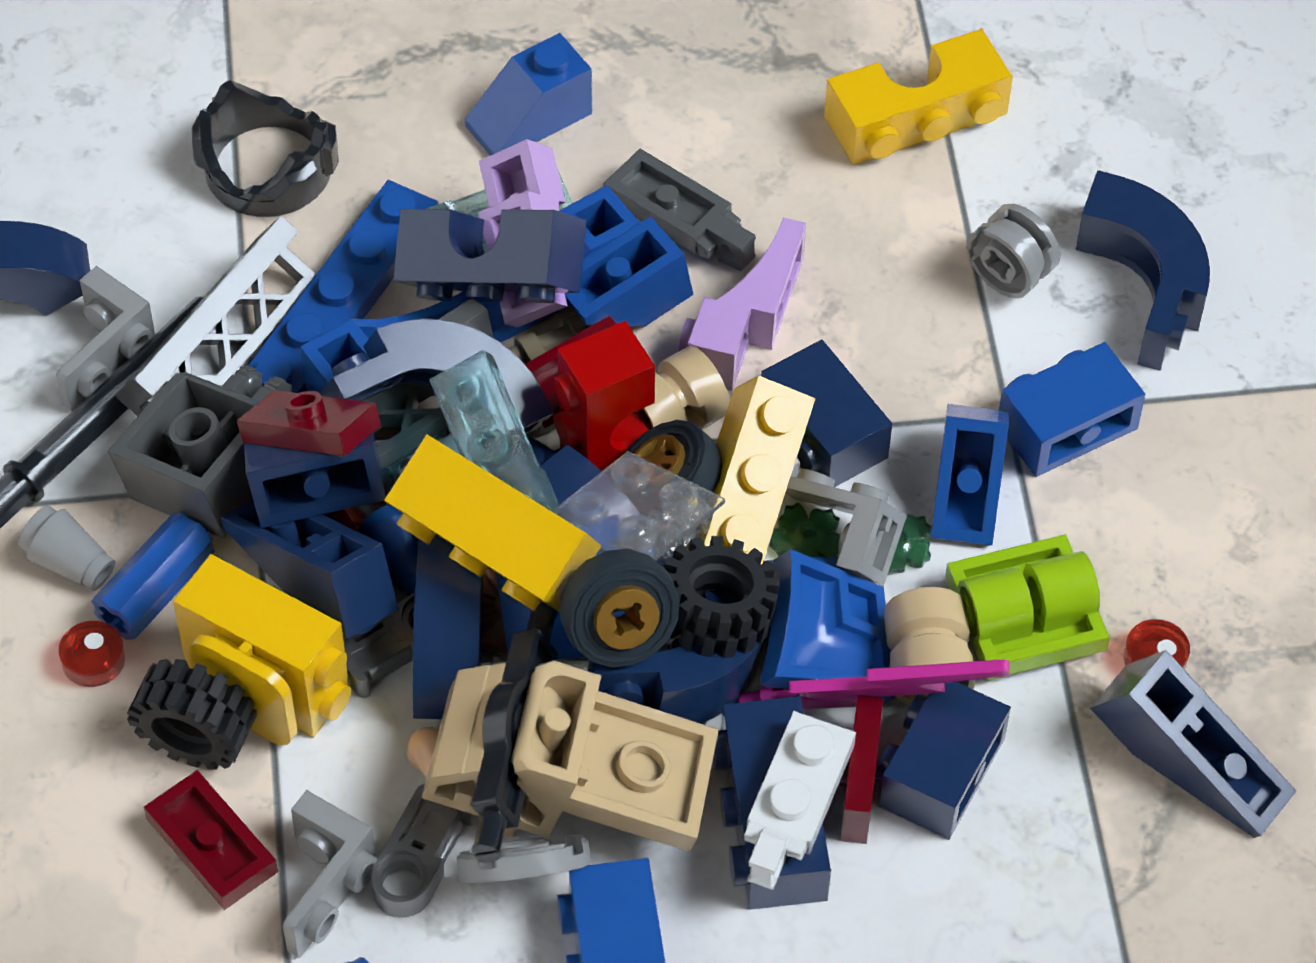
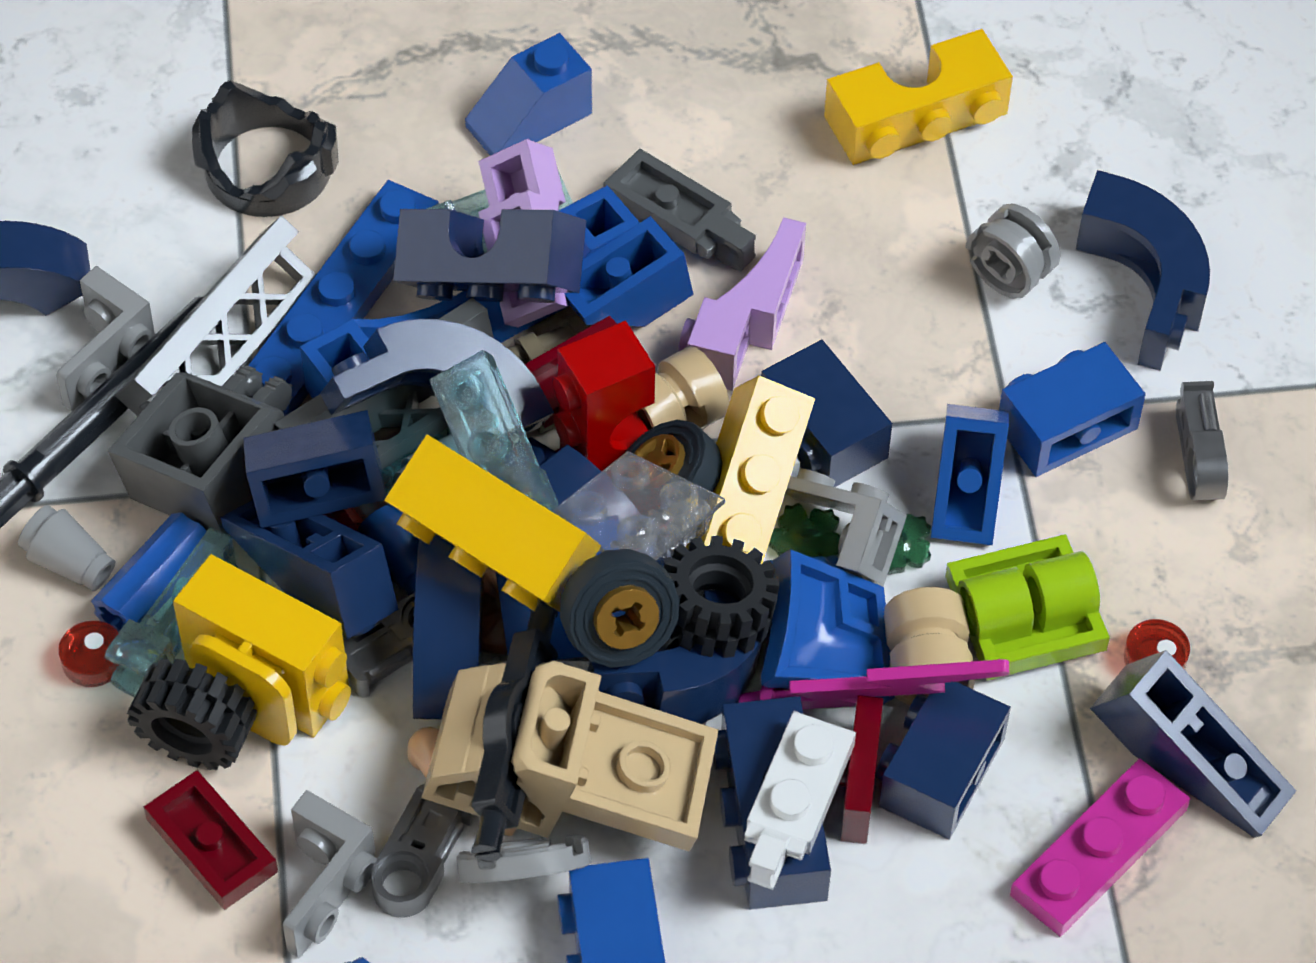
(158, 634): none -> clear light blue plate
(309, 422): dark red plate -> none
(1099, 847): none -> dark pink plate
(1202, 441): none -> flat silver piece

